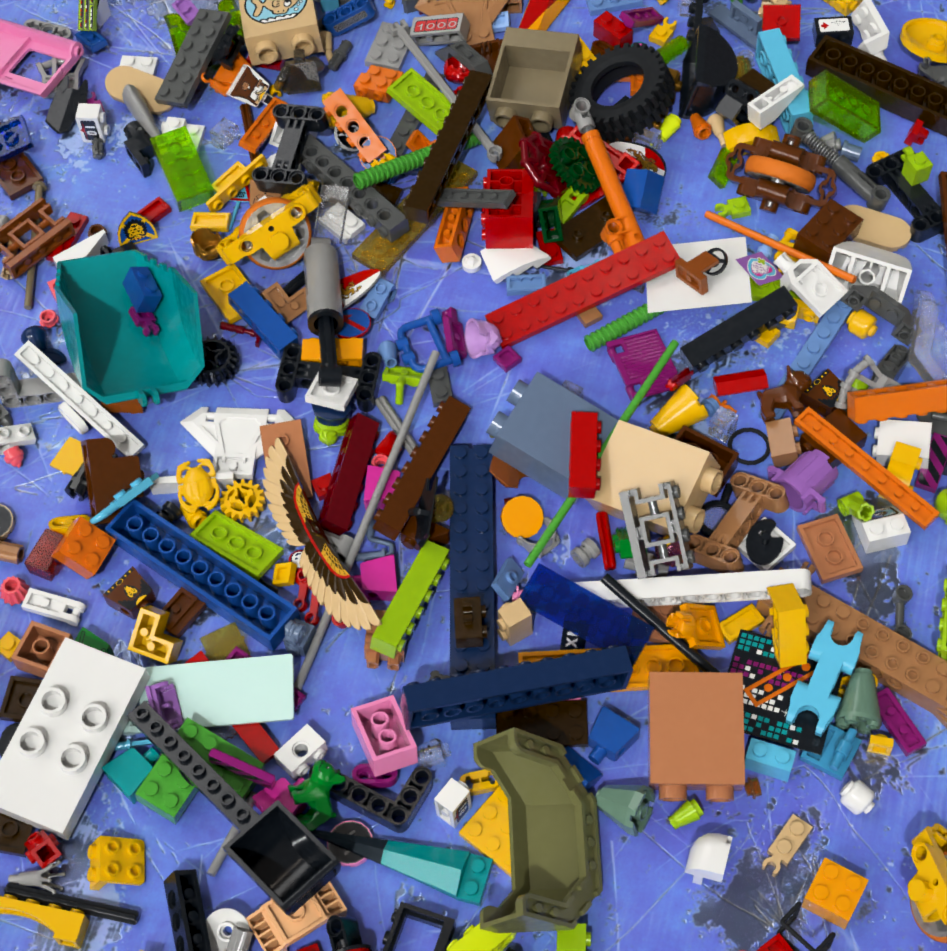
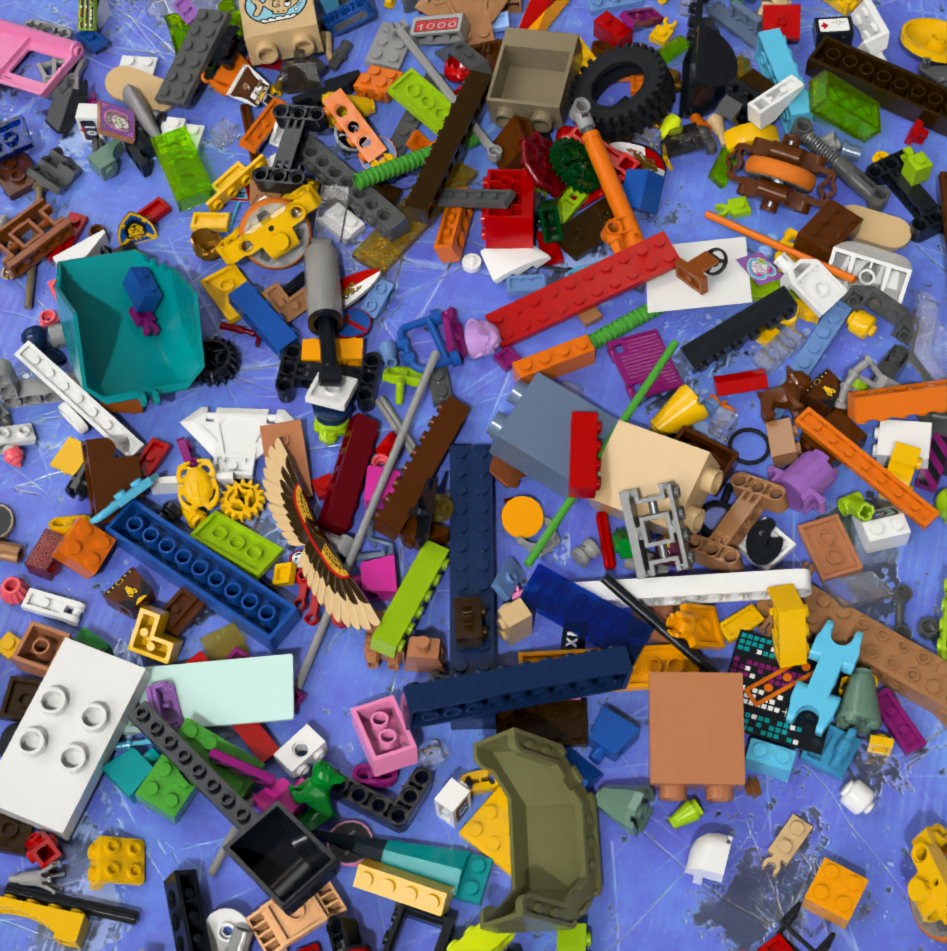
(55, 171): none -> dark grey slope
(56, 335): none -> light grey piece
(105, 159): none -> sand green arch
(115, 122): none -> tile
(153, 456): none -> red plate
(158, 116): none -> flat silver hinge
(185, 449): none -> magenta plate
(298, 637): sand blue brick -> none
(314, 97): none -> black slope
(403, 887): none -> yellow brick
(425, 655): none -> nougat torso
(555, 360): none -> orange brick
(679, 379): red axle -> none
(687, 139): none -> clear smoke torso
(779, 349): none -> clear beam
(857, 589): none -> clear piece
(928, 628): none -> dark grey tile

